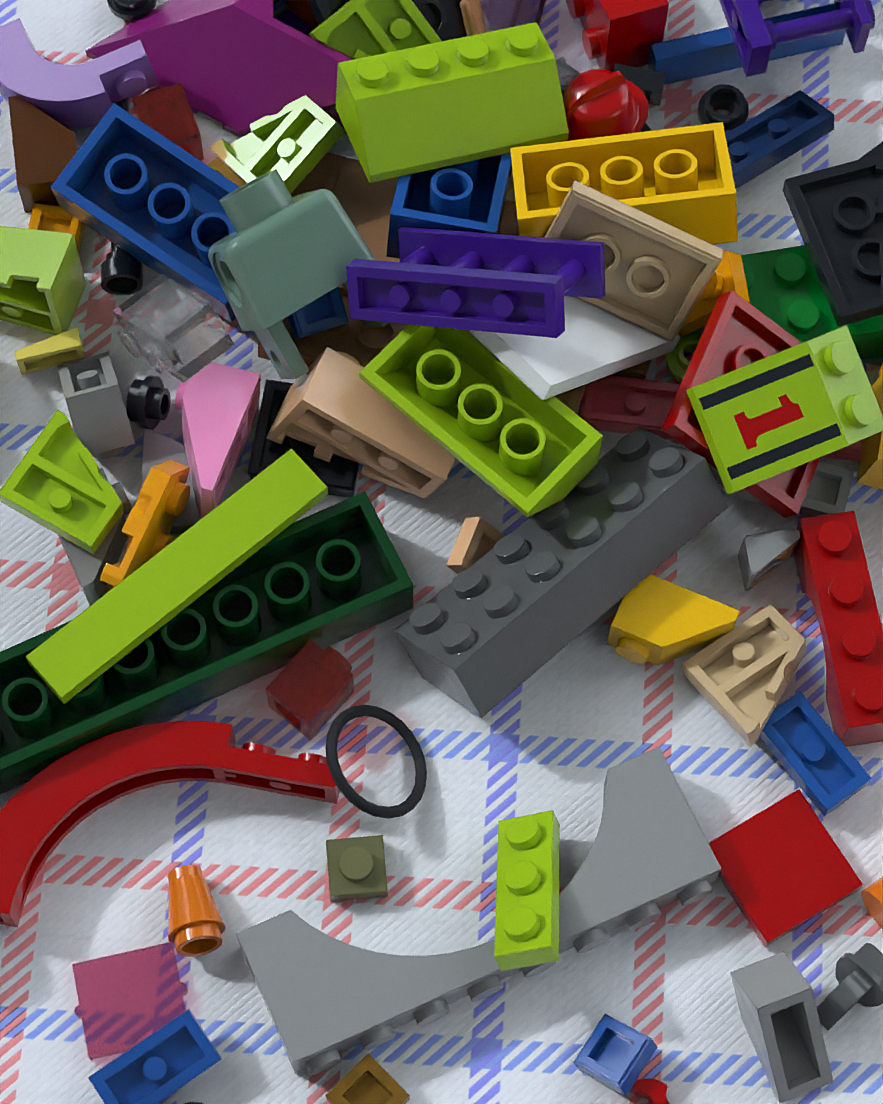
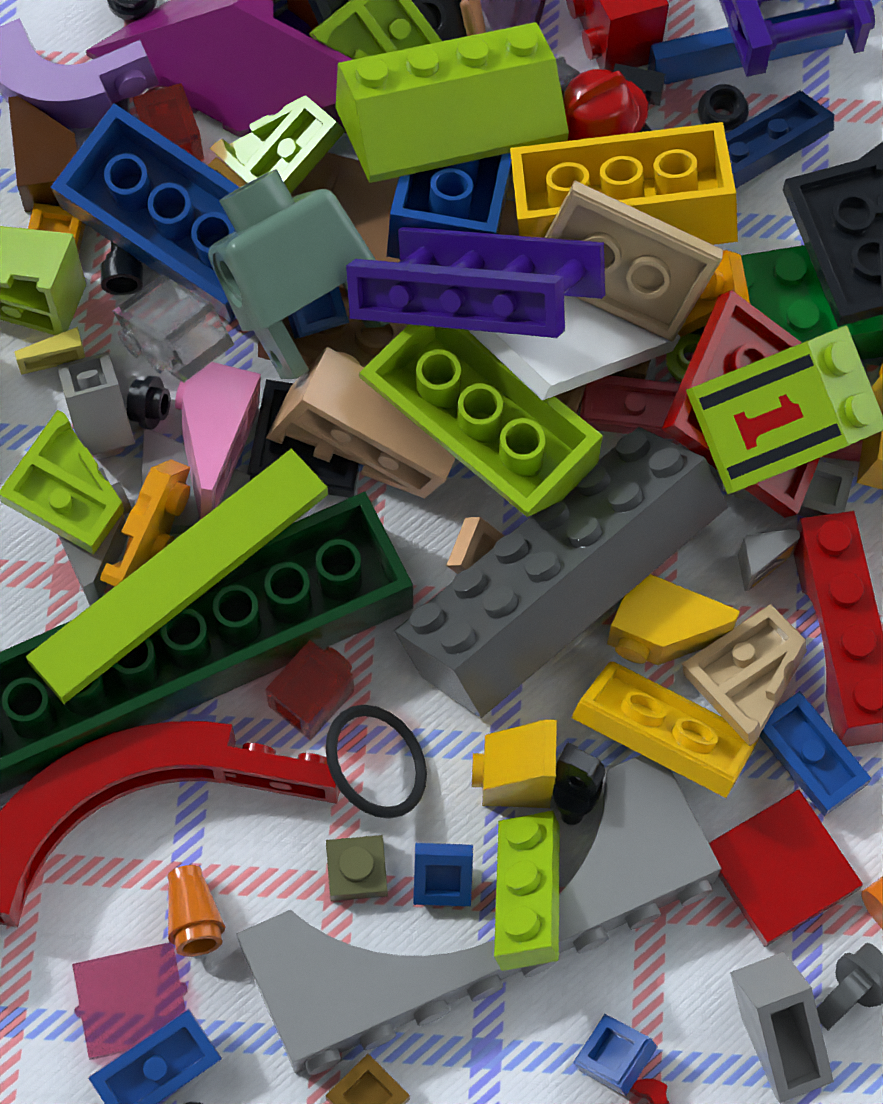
(443, 874): none -> blue plate
(517, 766): none -> yellow slope
(577, 783): none -> black piece
(664, 728): none -> yellow tile

